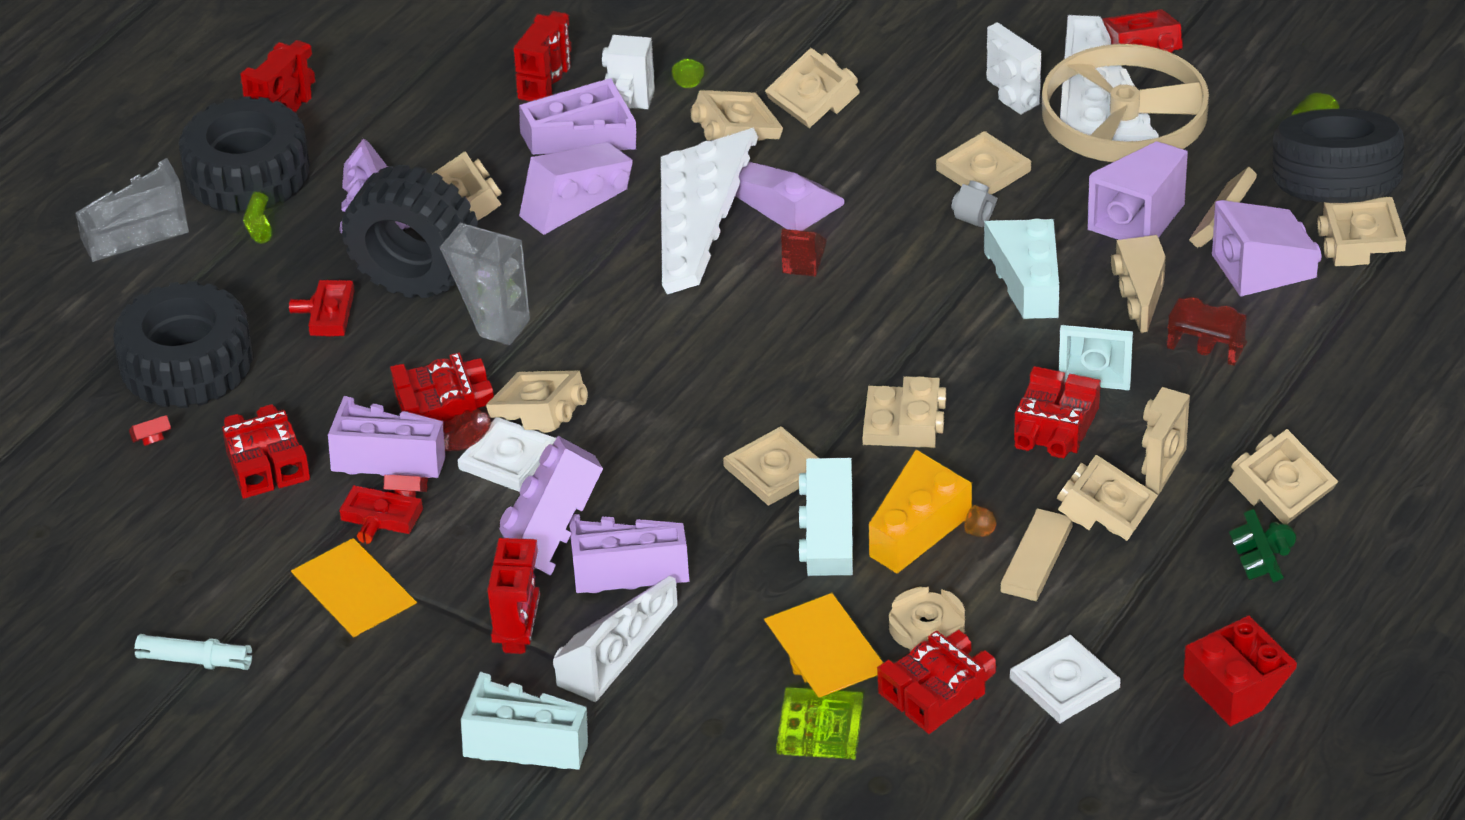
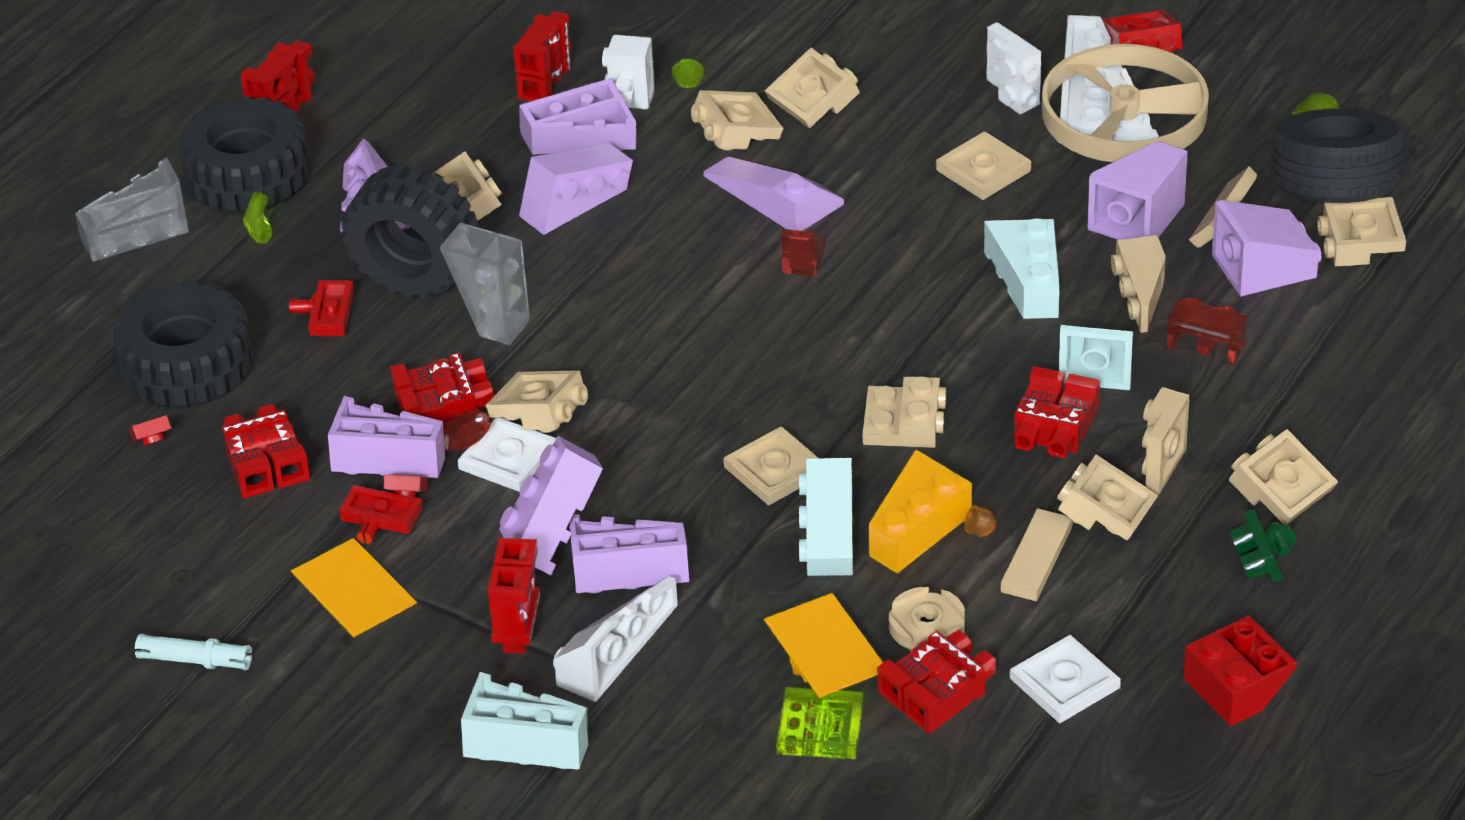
(695, 195): white wing -> none
(973, 203): light grey plate -> none

